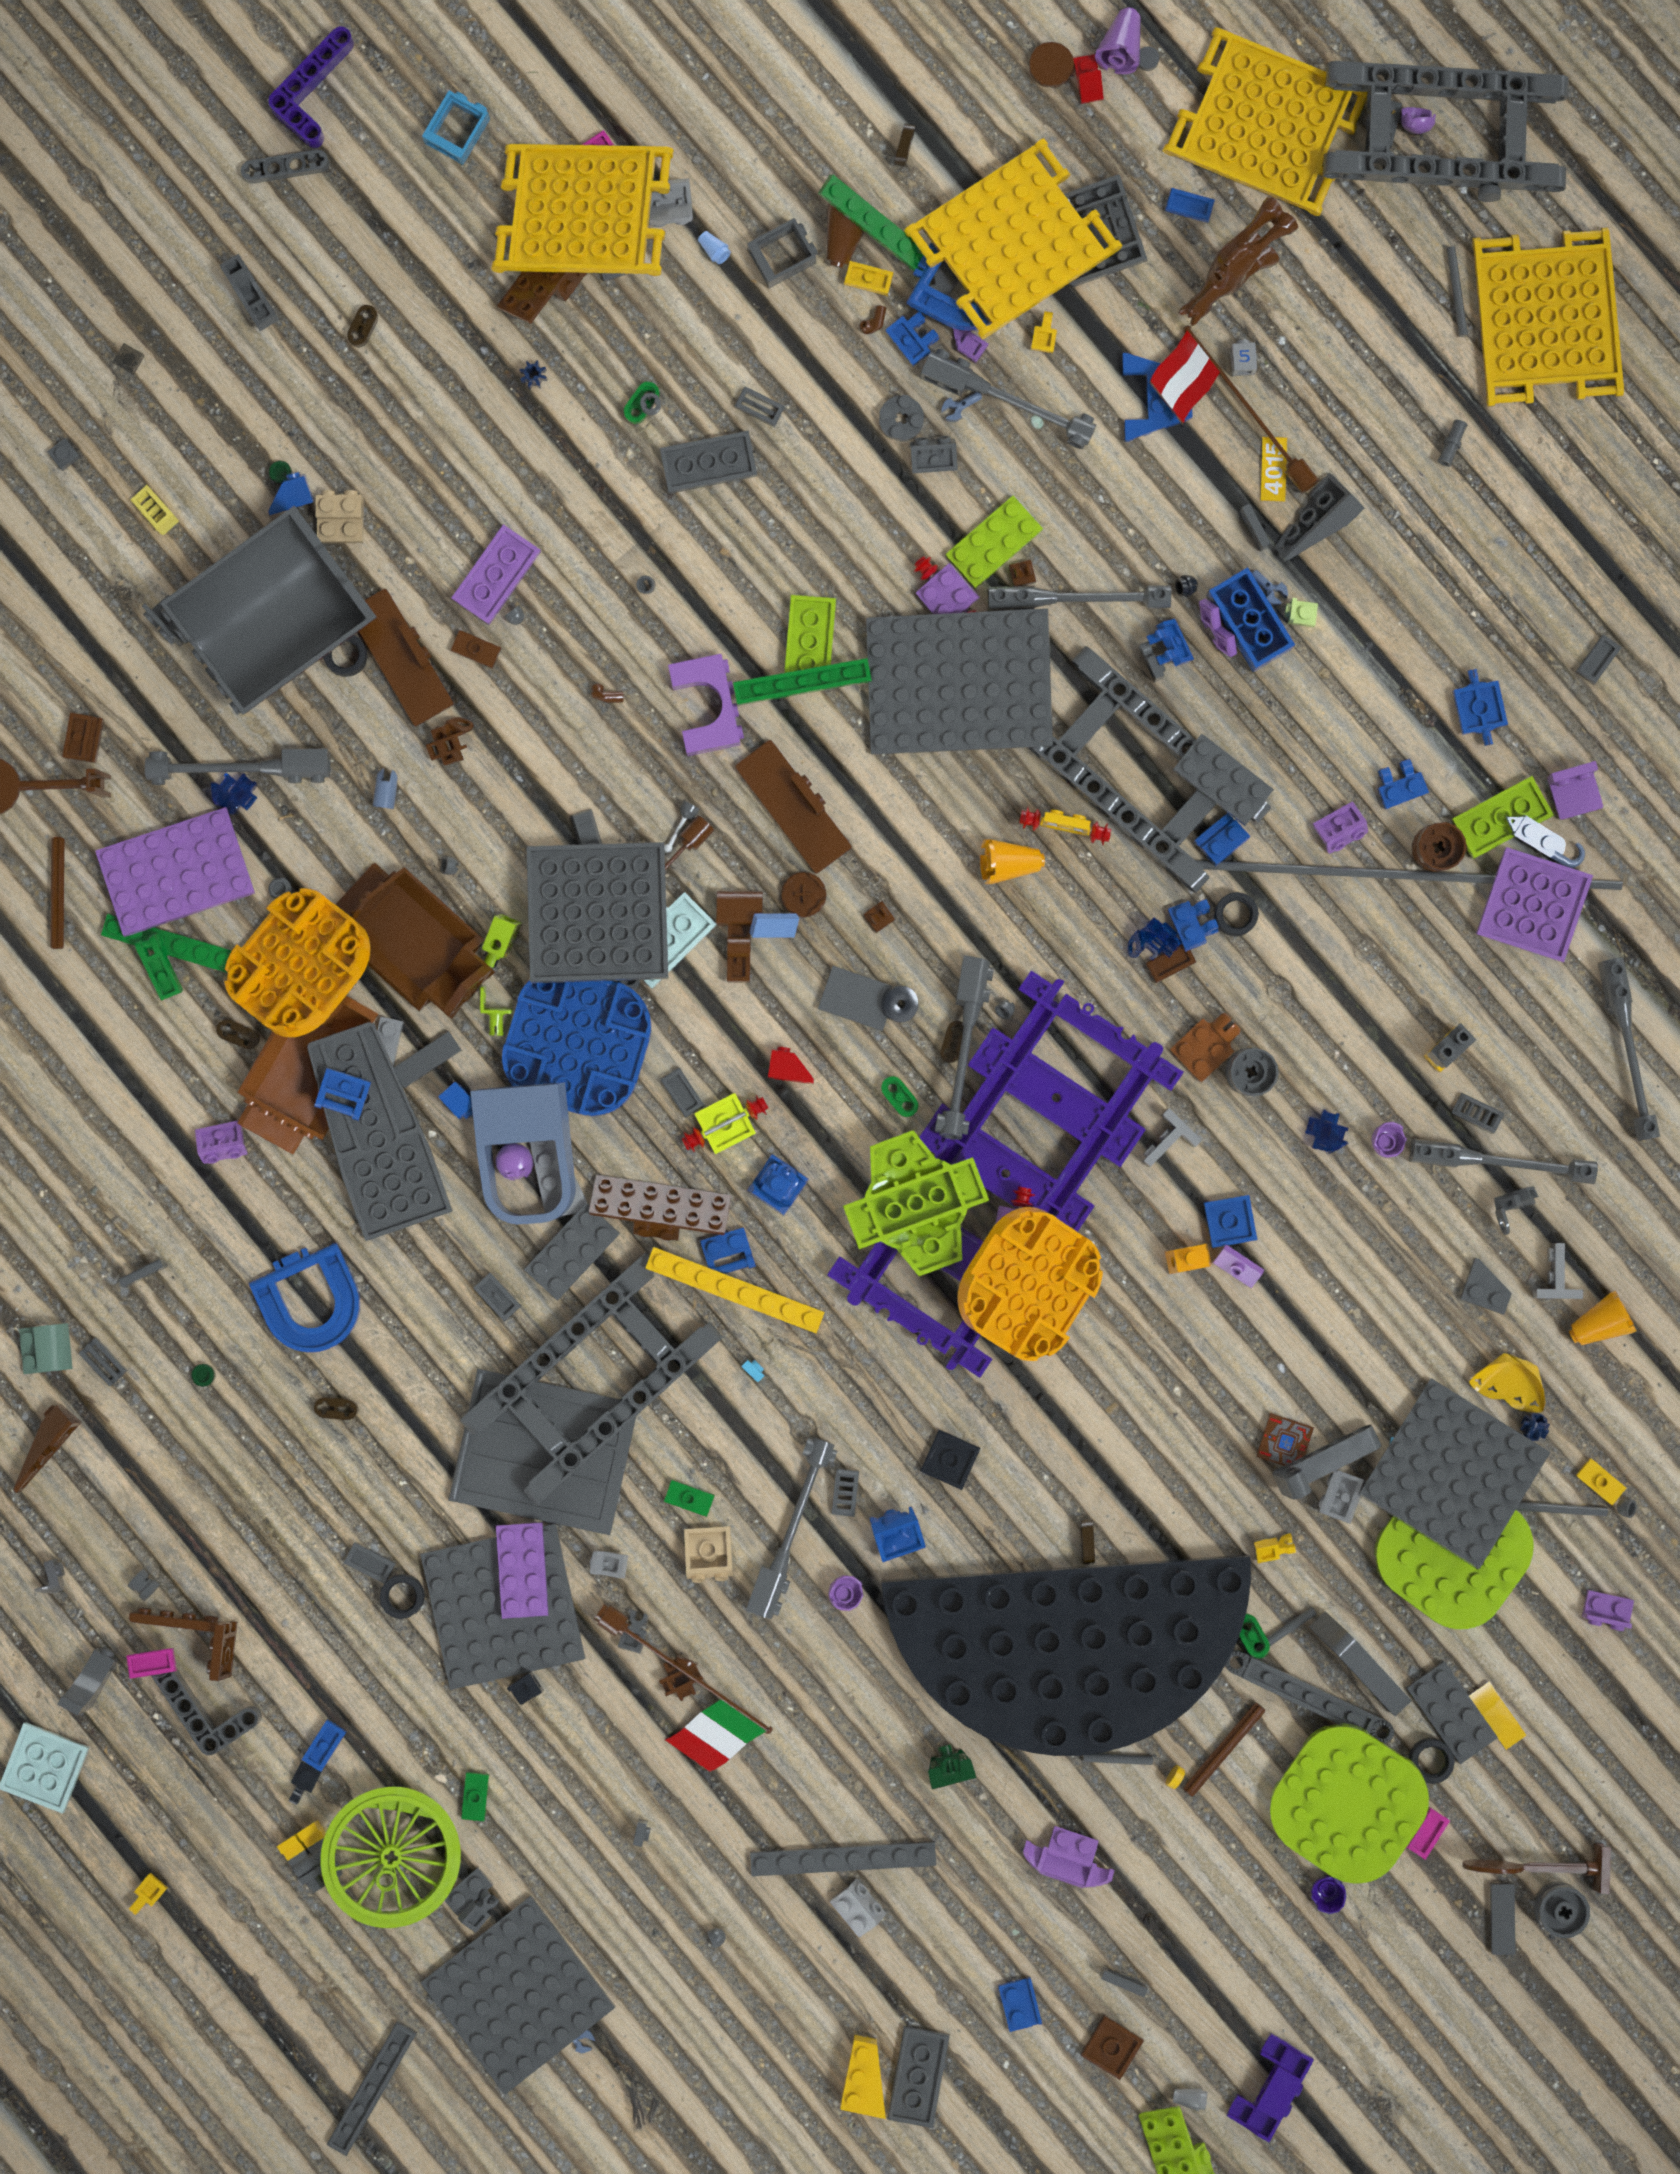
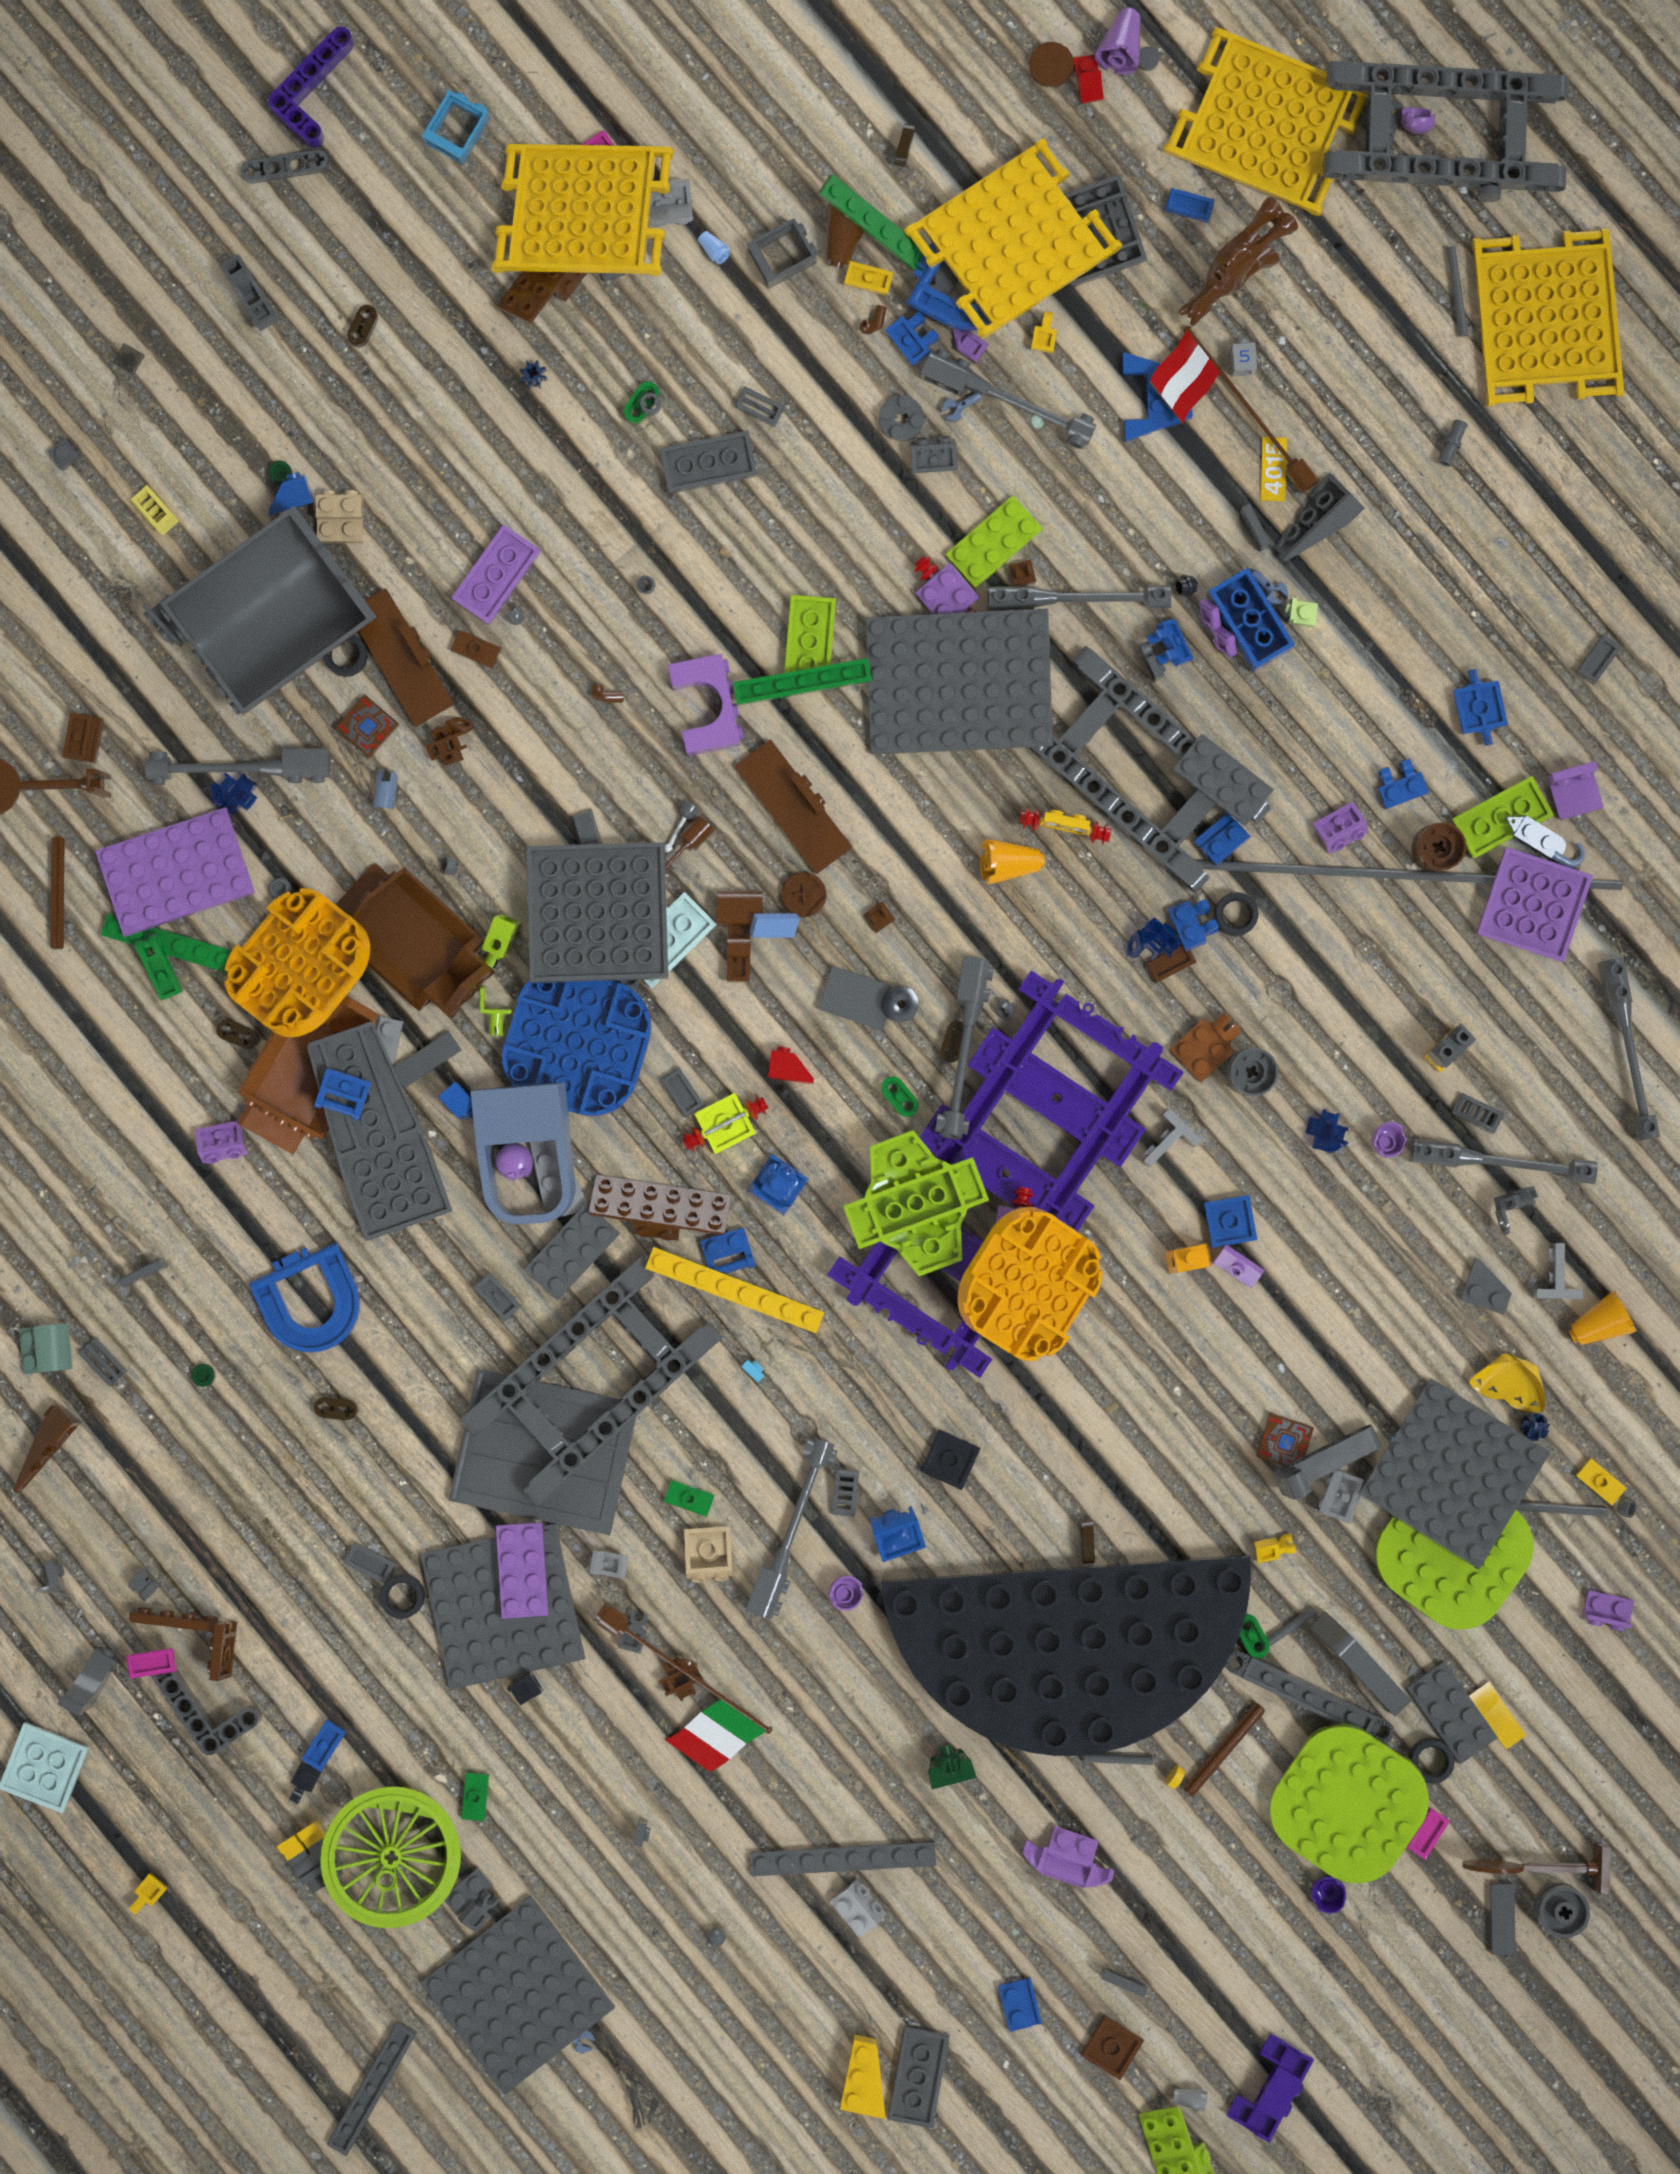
(367, 726): none -> tile

